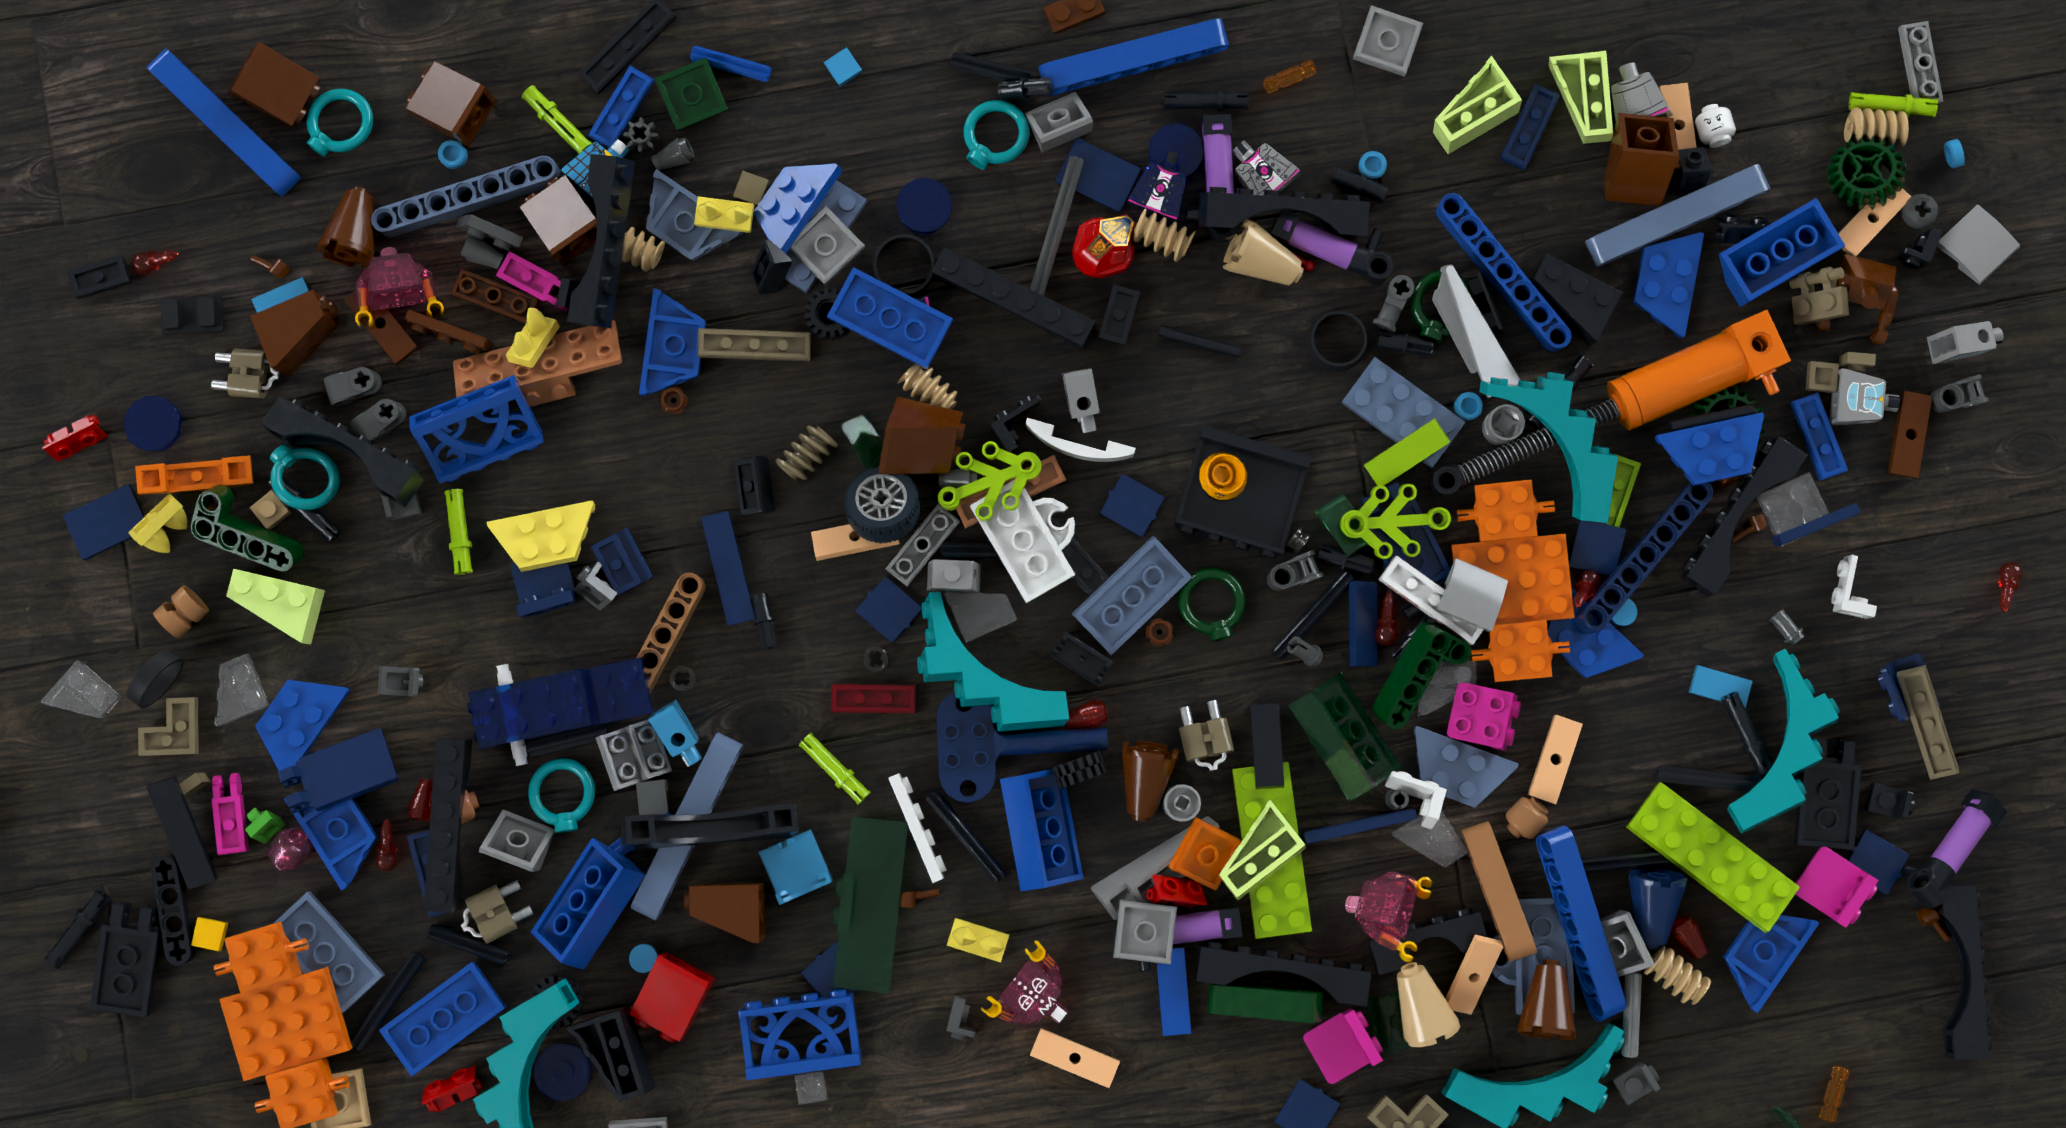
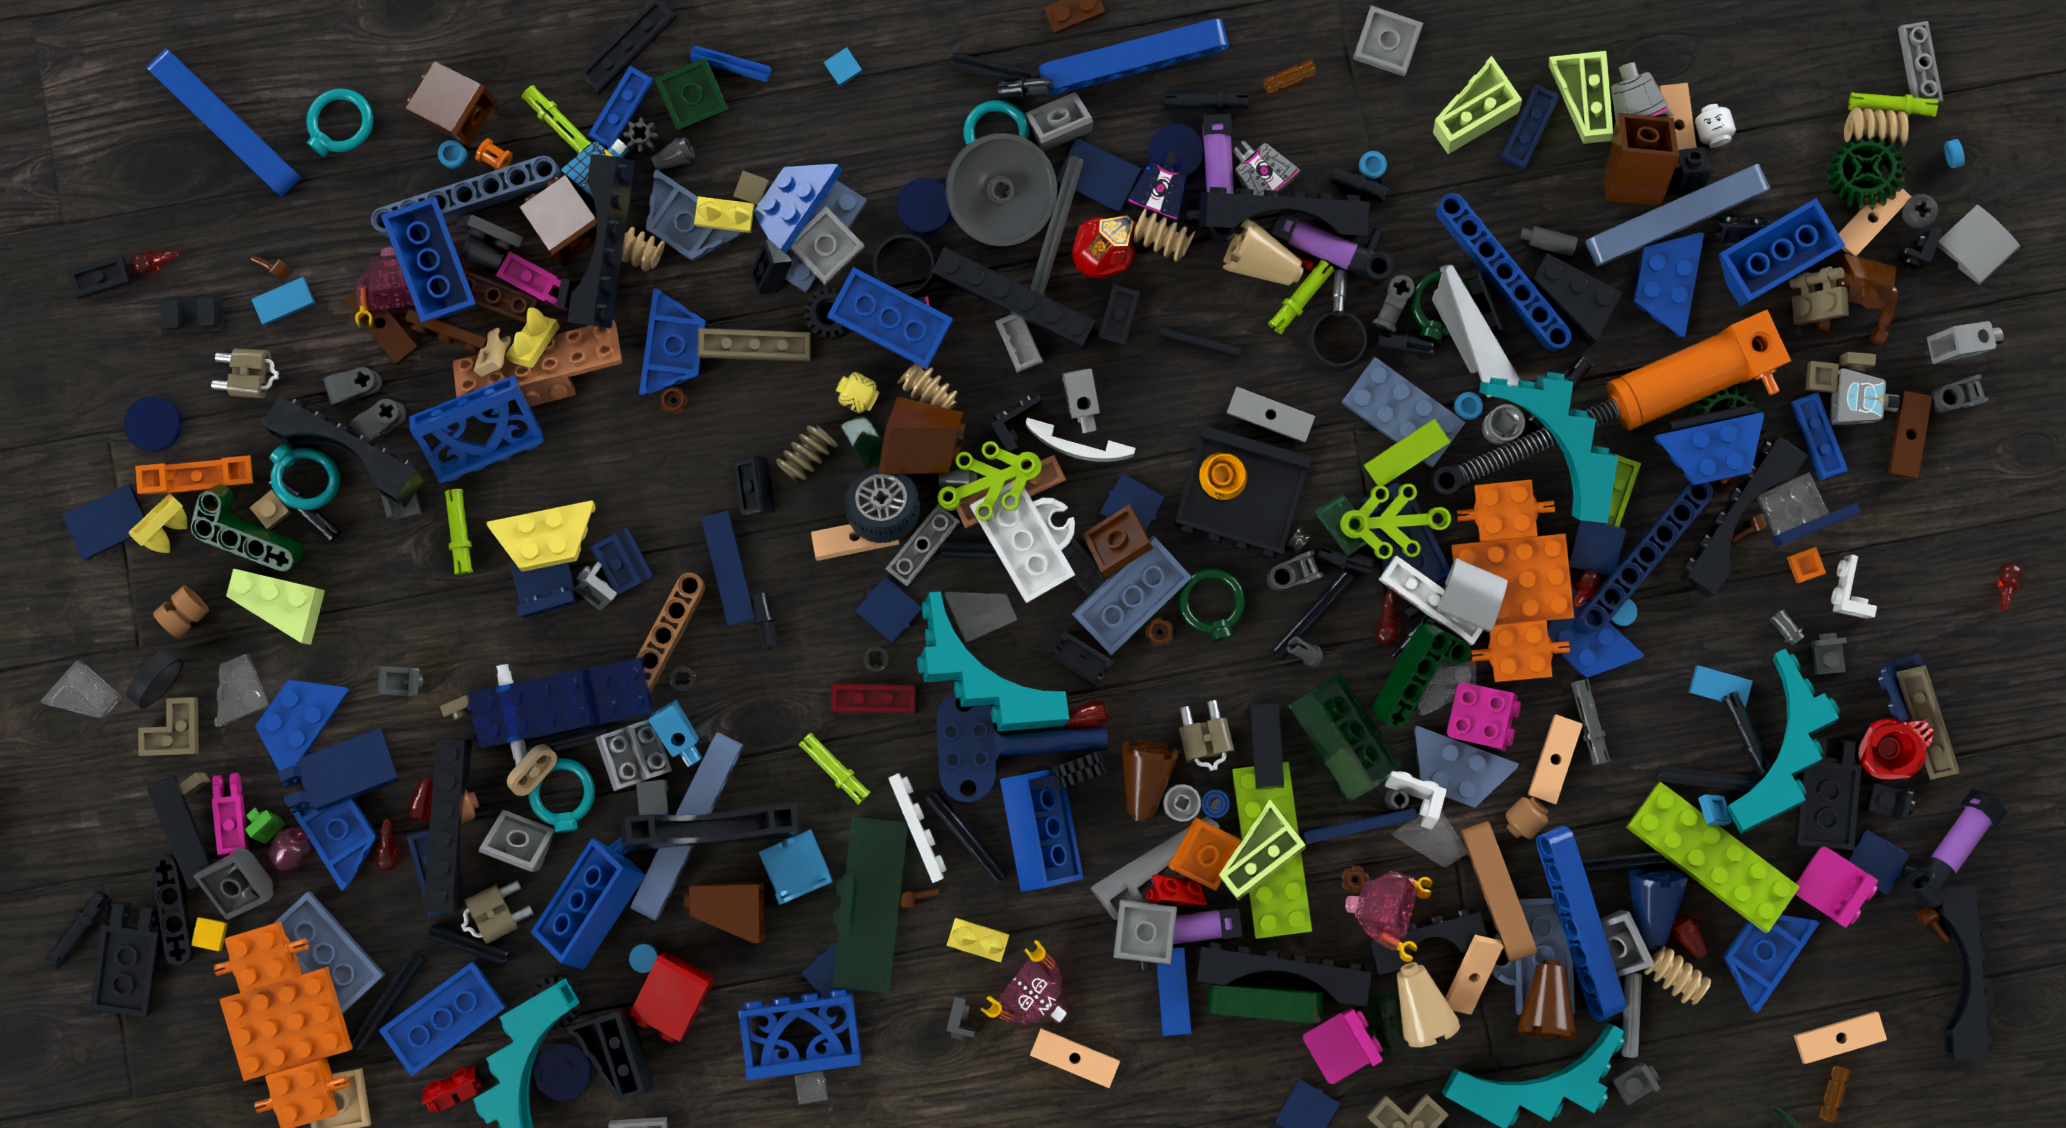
(64, 444): red hinge -> none
(236, 883): none -> dark grey slope
(274, 85): reddish brown slope -> none
(295, 329): reddish brown slope -> none
(350, 230): reddish brown cone -> none
(429, 260): none -> blue slope
(456, 708): none -> dark tan plate
(486, 148): none -> orange bush
(492, 356): none -> tan plate
(531, 770): none -> tan plate
(857, 392): none -> light yellow head
(954, 576): light grey torso -> none
(1001, 189): none -> dark grey dish
(1019, 342): none -> light grey plate
(1117, 541): none -> reddish brown plate
(1215, 803): none -> blue tile
(1287, 421): none -> light grey tile
(1293, 306): none -> lime pin
(1339, 291): none -> flat silver pin
(1348, 874): none -> reddish brown plate
(1363, 623): dark blue tile -> none
(1549, 240): none -> dark grey cylinder
(1590, 721): none -> dark grey pin
(1715, 810): none -> dark azure tile
(1806, 565): none -> orange plate
(1828, 654): none -> dark grey bracket
(1855, 1032): none -> light nougat tile
(1895, 748): none -> red helmet

